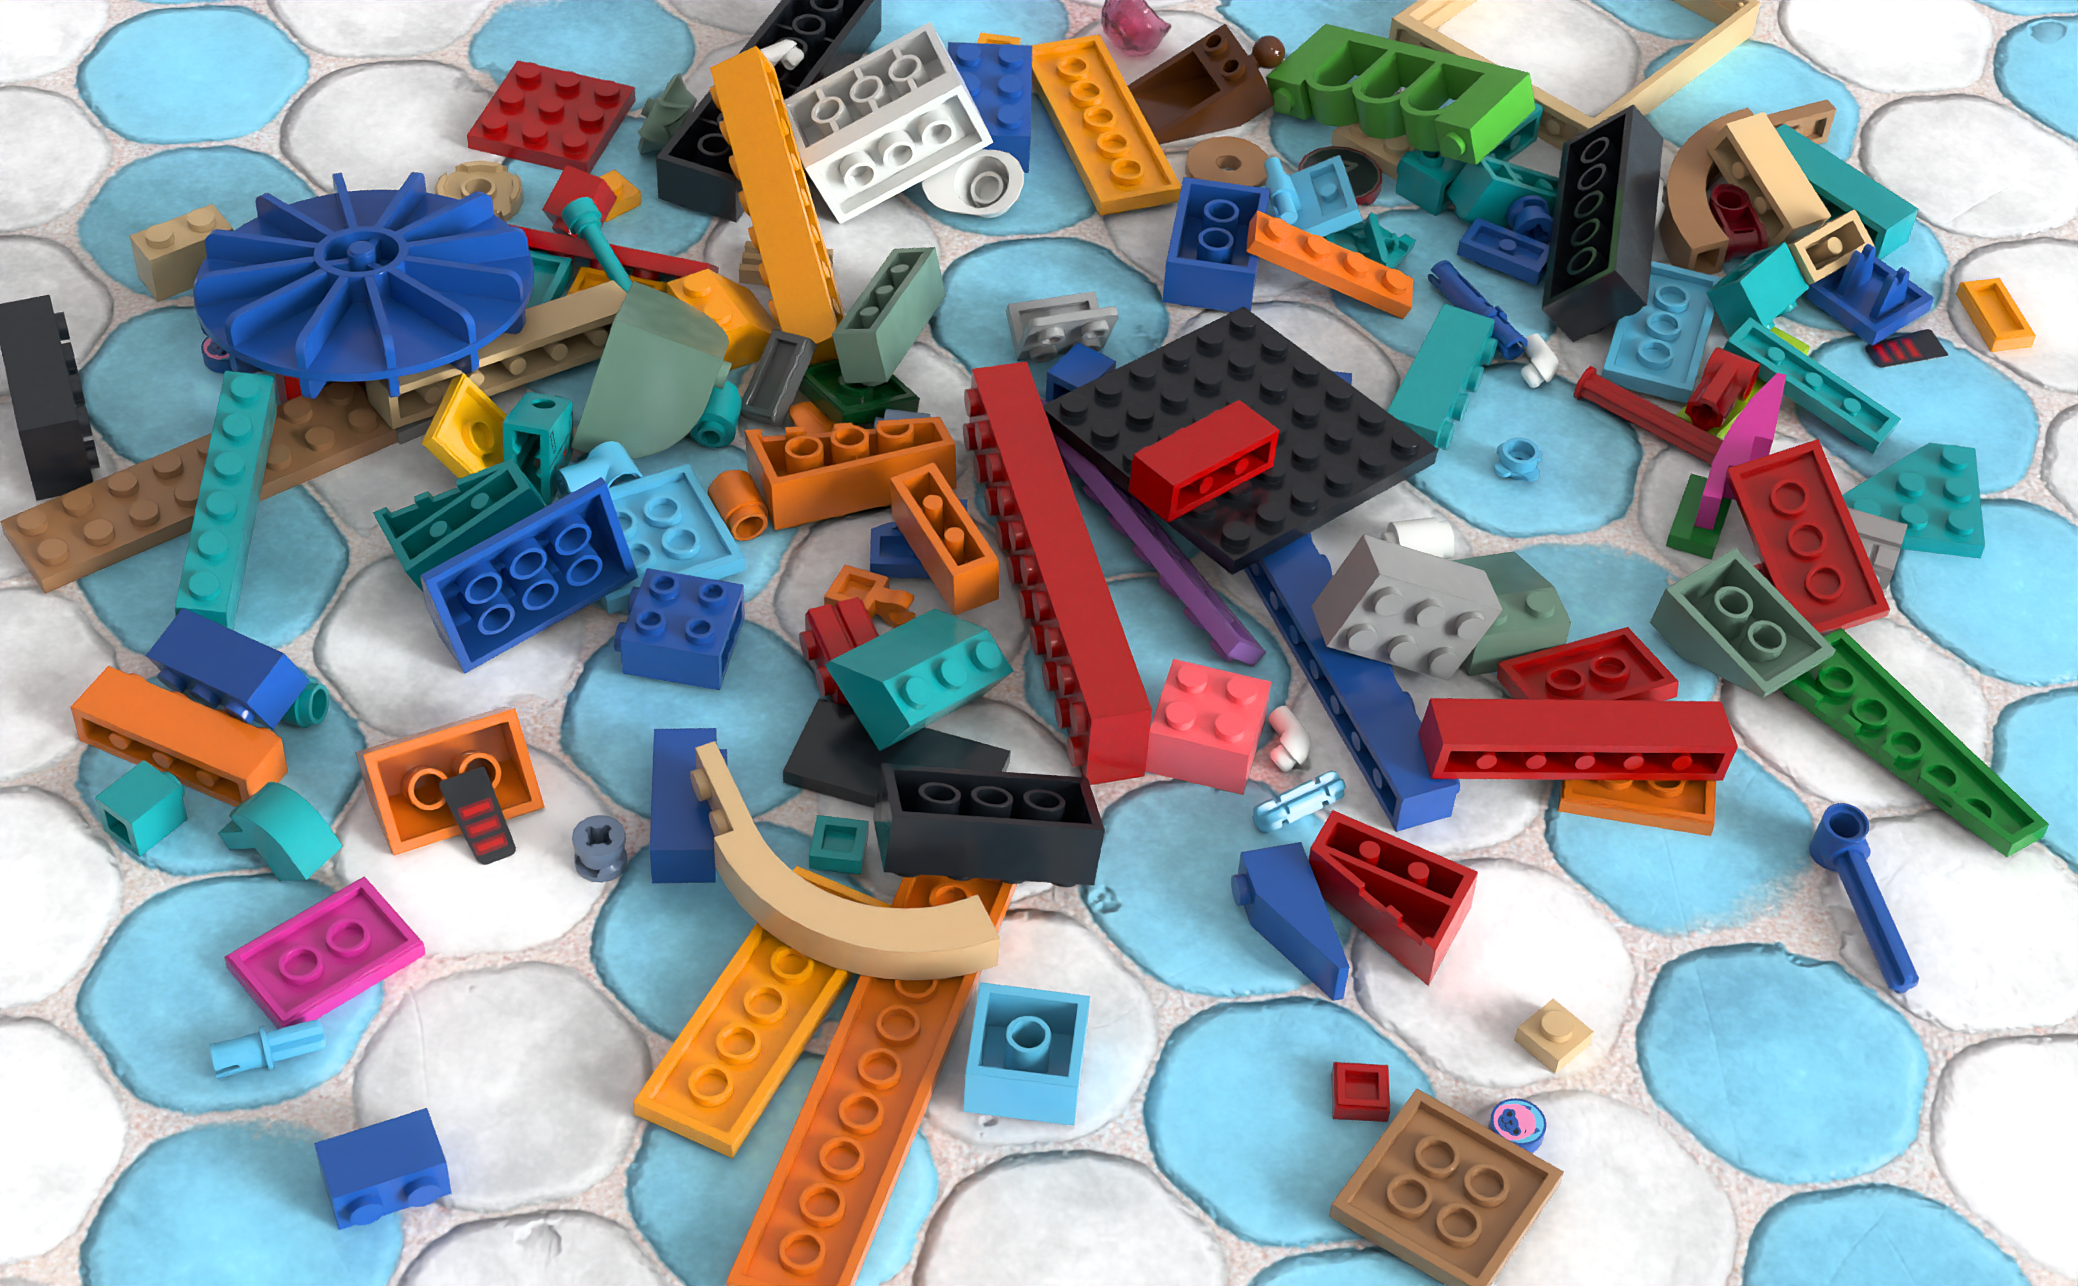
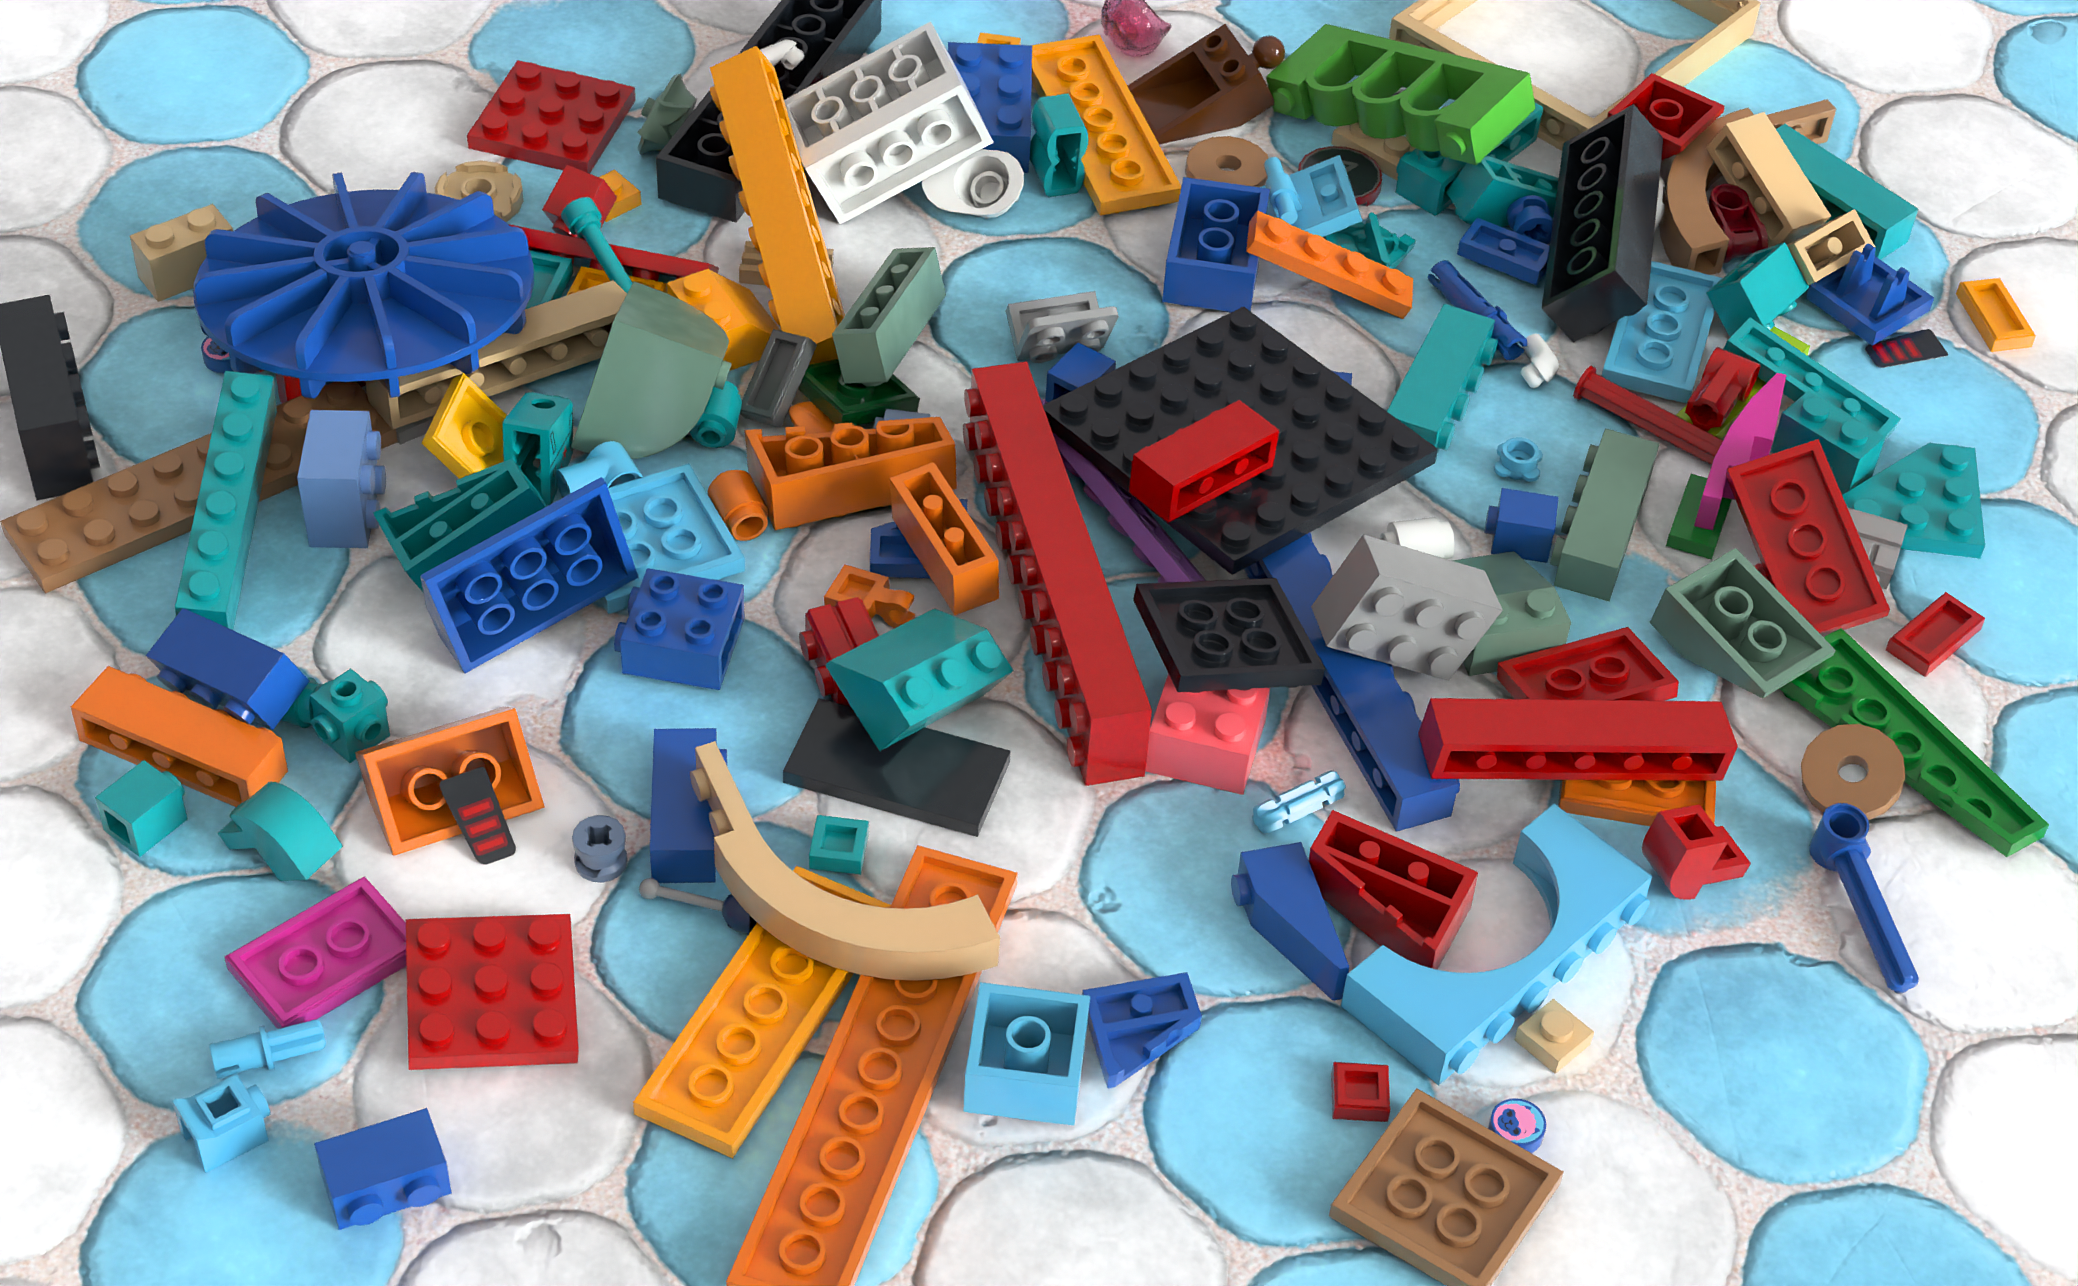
(223, 1121): none -> medium azure window
(340, 478): none -> medium blue brick
(350, 714): none -> teal brick
(490, 991): none -> red plate
(731, 910): none -> hinge
(987, 825): black brick -> none
(1058, 145): none -> teal brick
(1140, 1022): none -> blue wing
(1228, 635): none -> black plate
(1293, 738): white arm -> none
(1447, 1017): none -> medium azure arch
(1523, 524): none -> blue brick
(1605, 514): none -> sand green brick
(1672, 110): none -> red slope
(1691, 851): none -> red brick
(1847, 443): none -> teal brick
(1857, 746): none -> medium nougat tile
(1935, 634): none -> red tile

